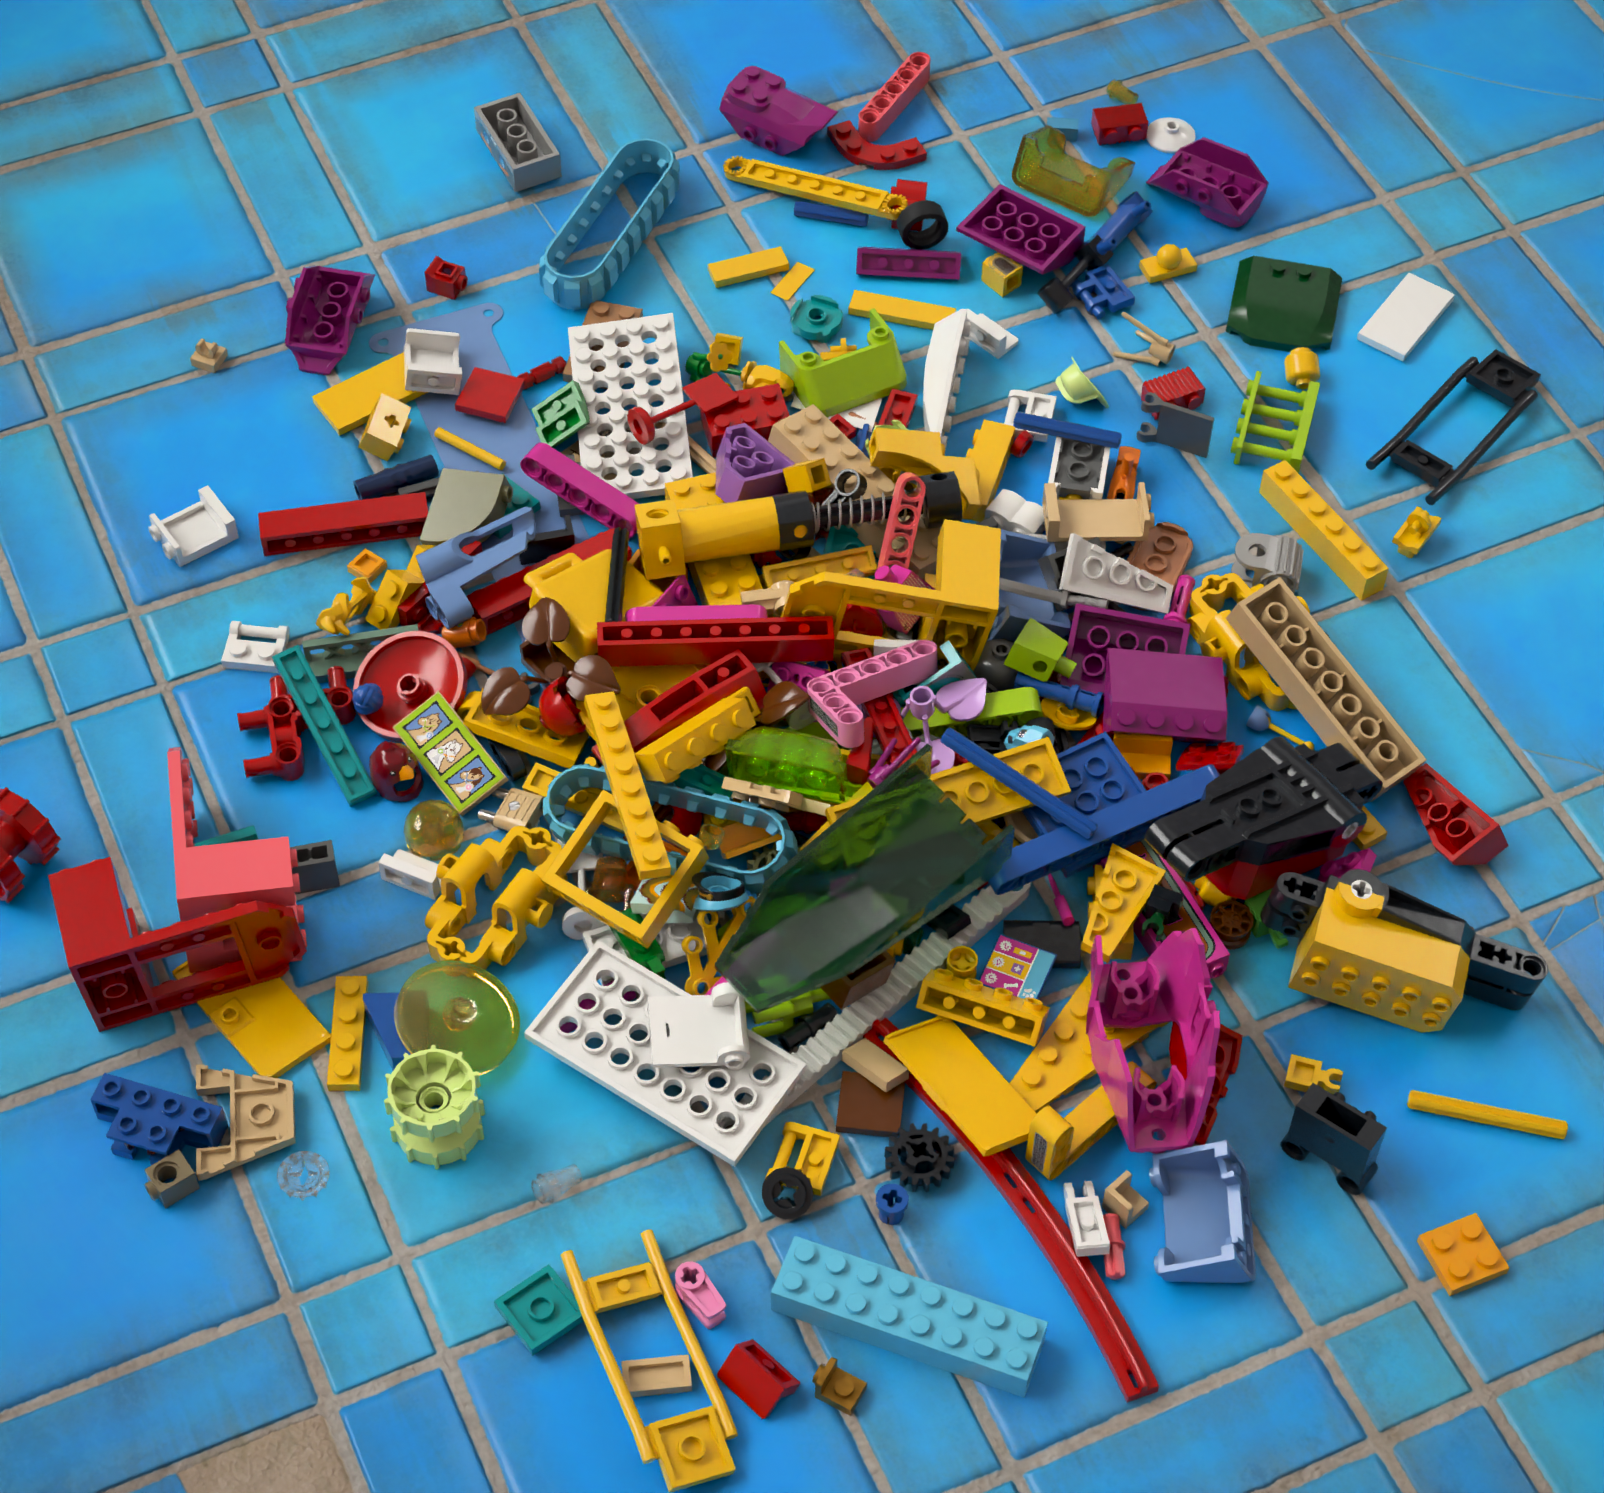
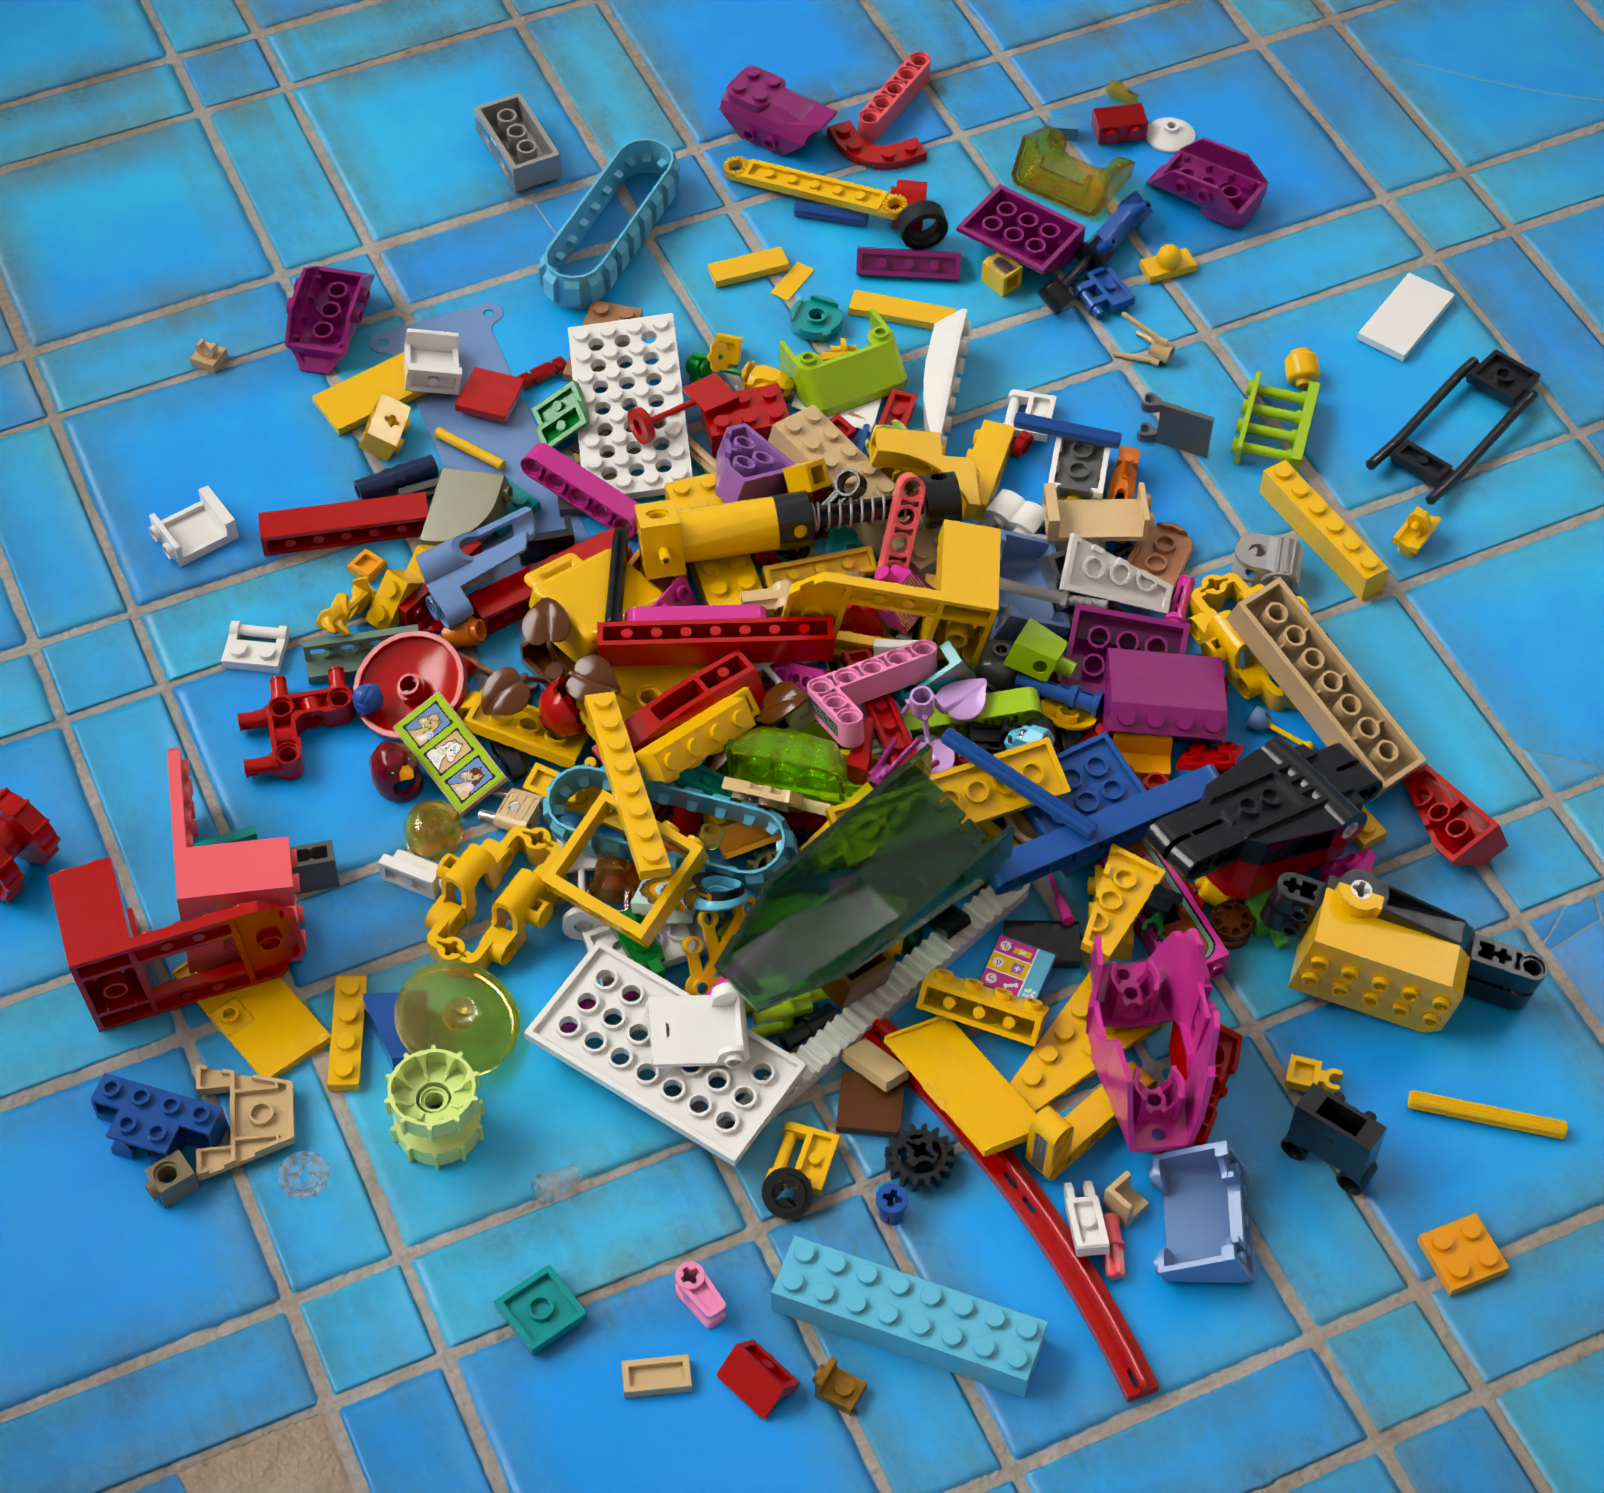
(324, 725): teal tile -> none
(445, 278): red window -> none
(688, 1445): yellow plate -> none
(962, 962): yellow wheel -> none
(990, 335): white panel -> none
(1077, 387): yellowish green piece -> none
(1177, 388): red brick -> none
(1284, 304): dark green wedge -> none

